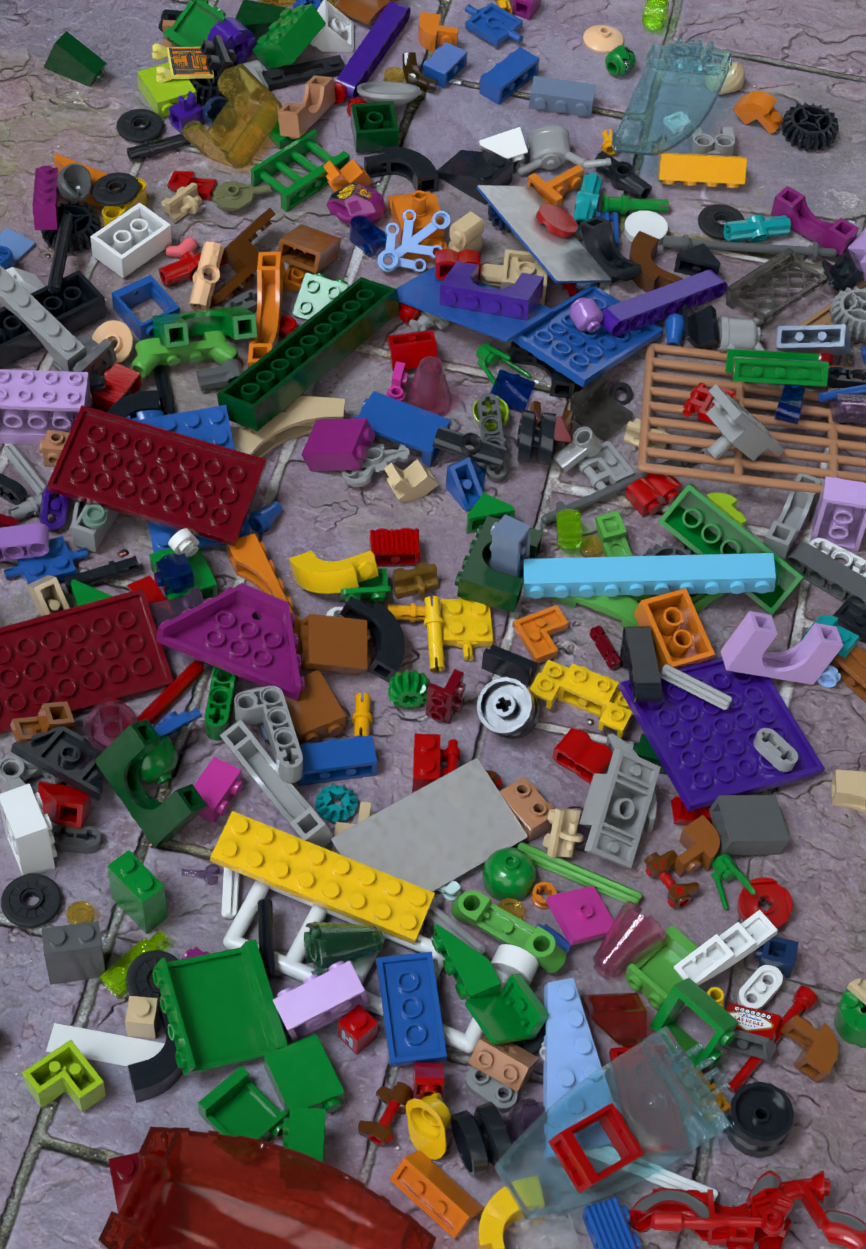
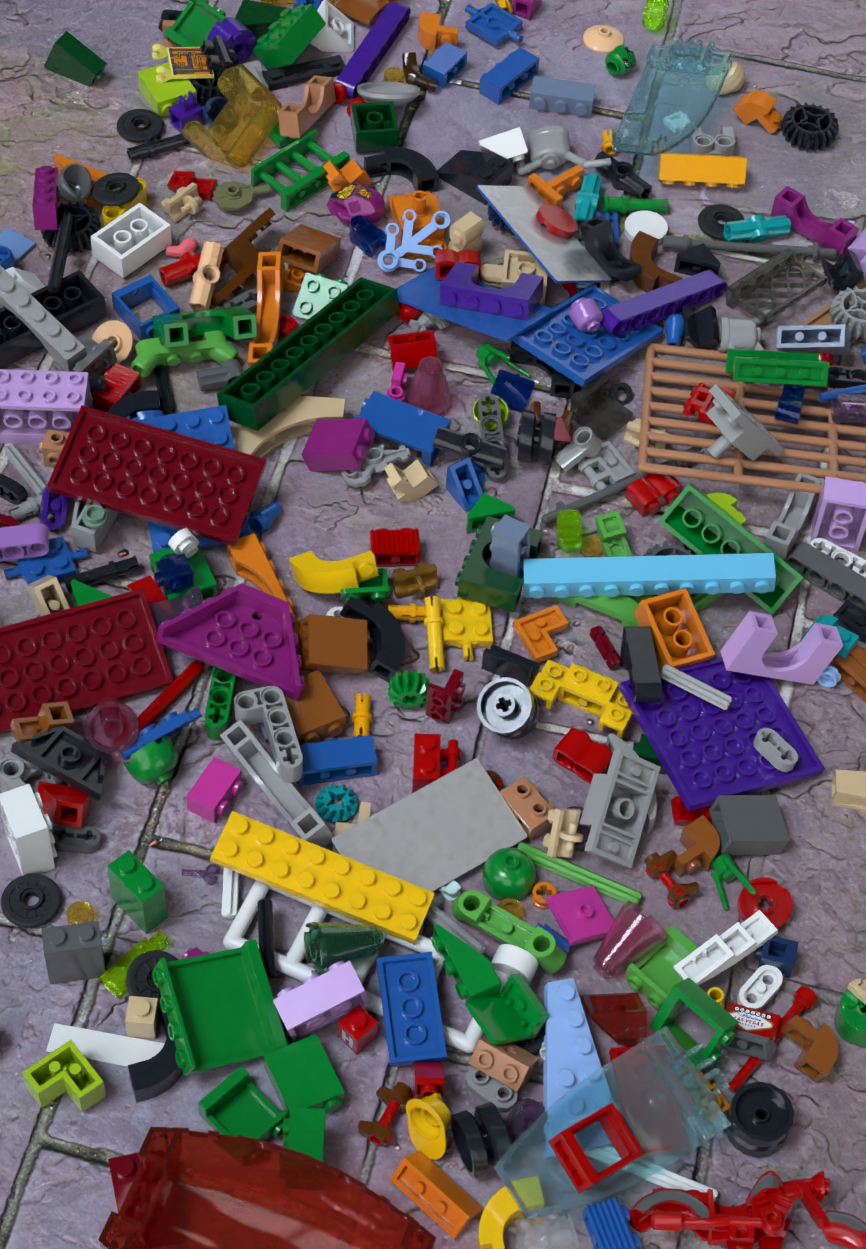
(122, 769): dark green arch -> none

